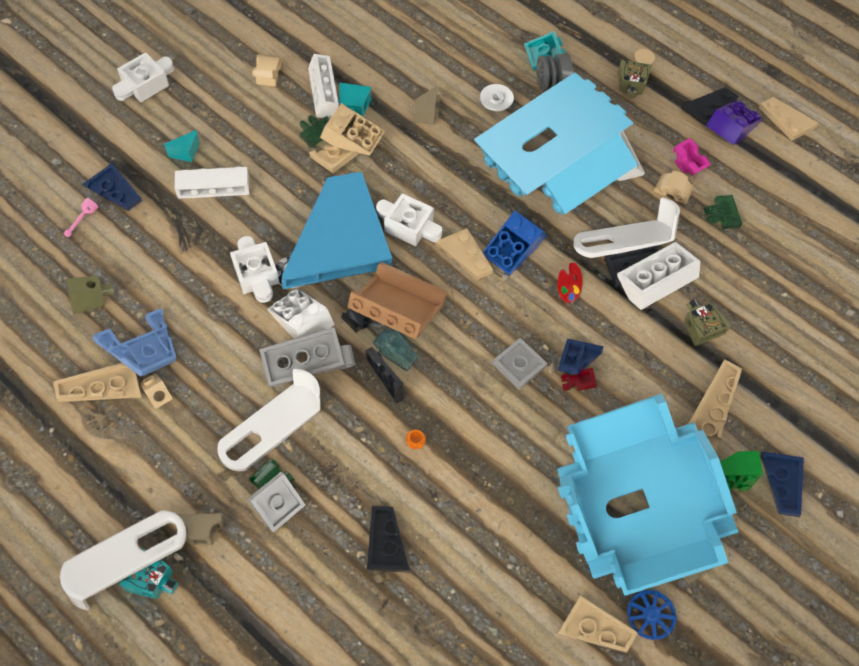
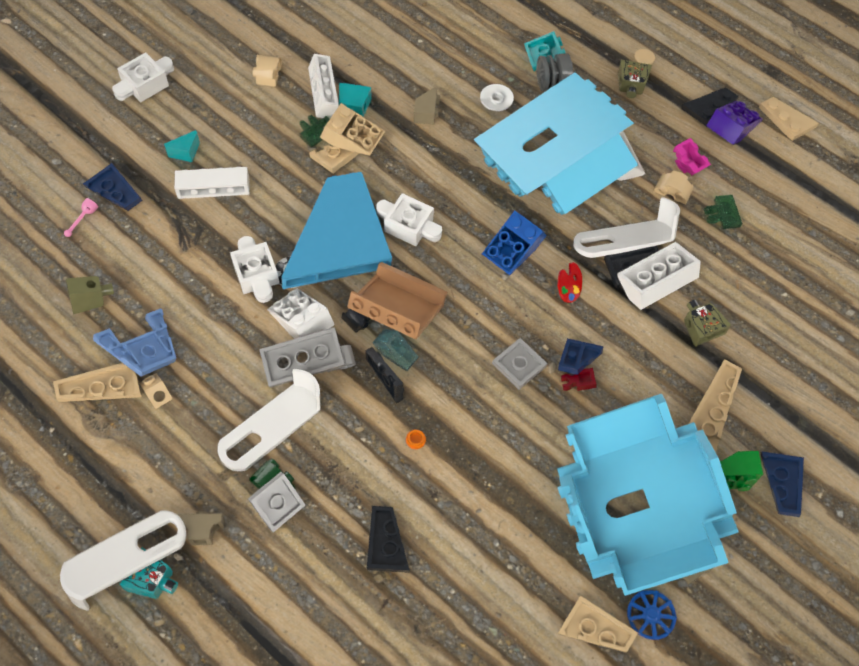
(466, 252): tan wing -> none

